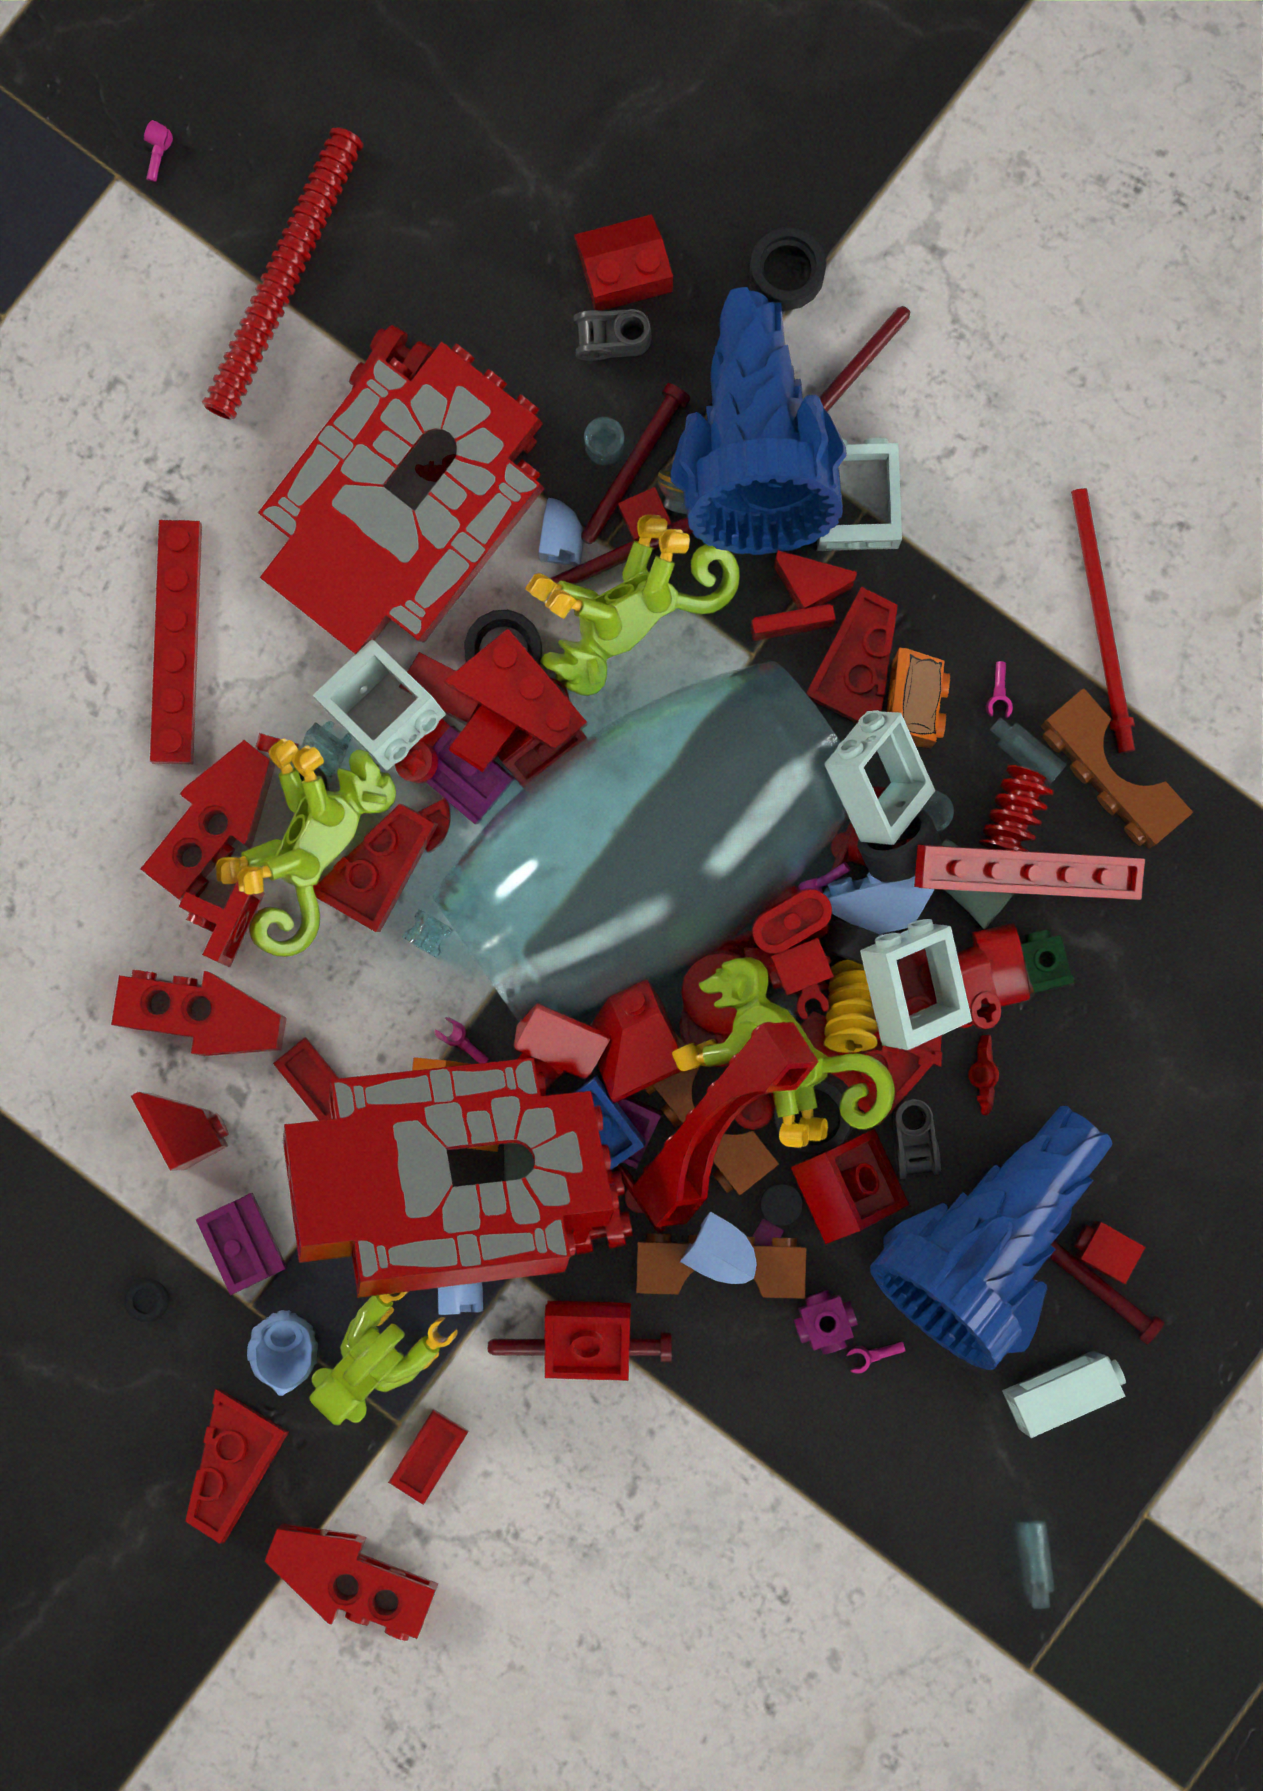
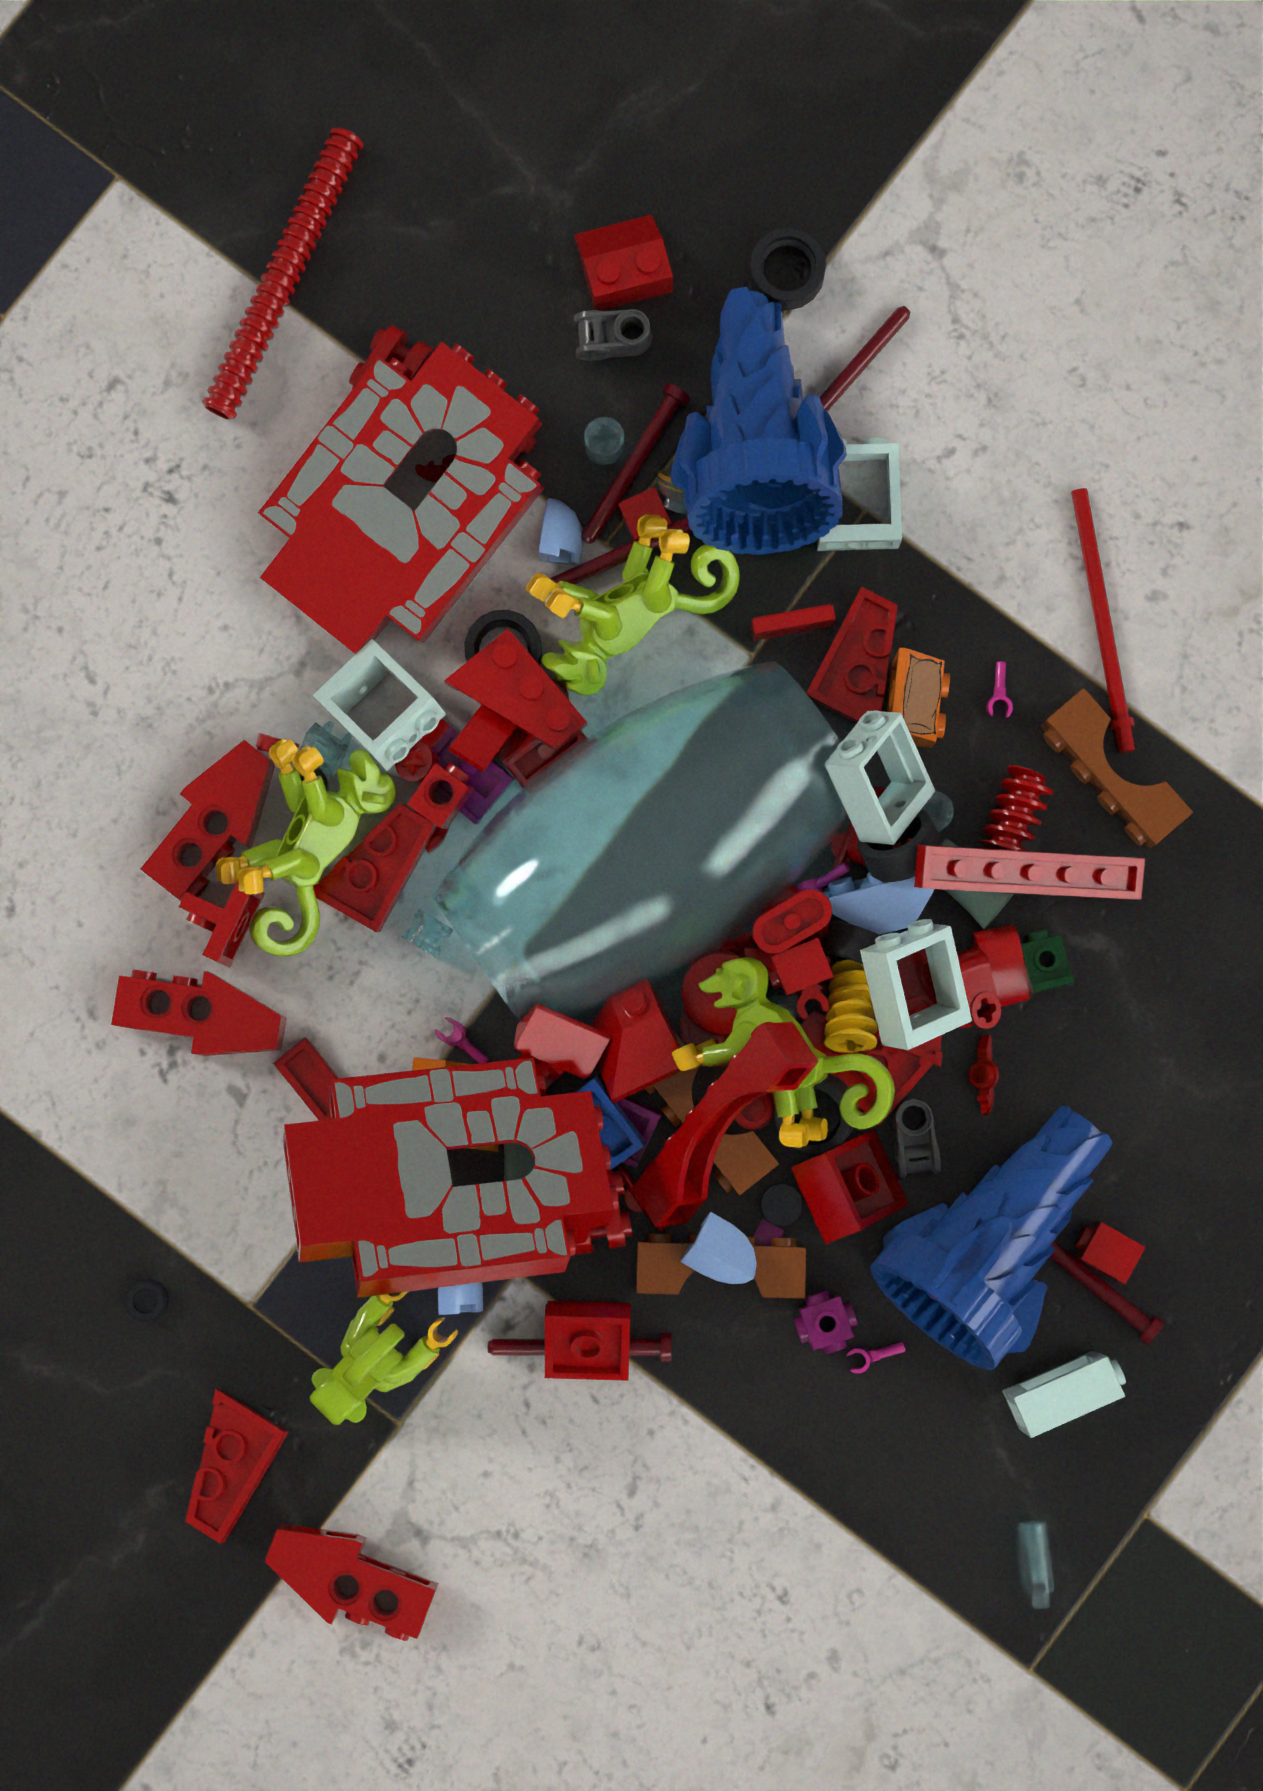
(161, 139): dark pink hand -> none
(176, 642): red plate -> none
(181, 1130): red slope -> none
(241, 1243): magenta plate -> none
(282, 1351): light blue hair -> none
(424, 799): none -> red brick
(428, 1456): red tile -> none
(431, 677): red slope -> none
(812, 581): red slope -> none
(1028, 750): clear light blue cylinder -> none

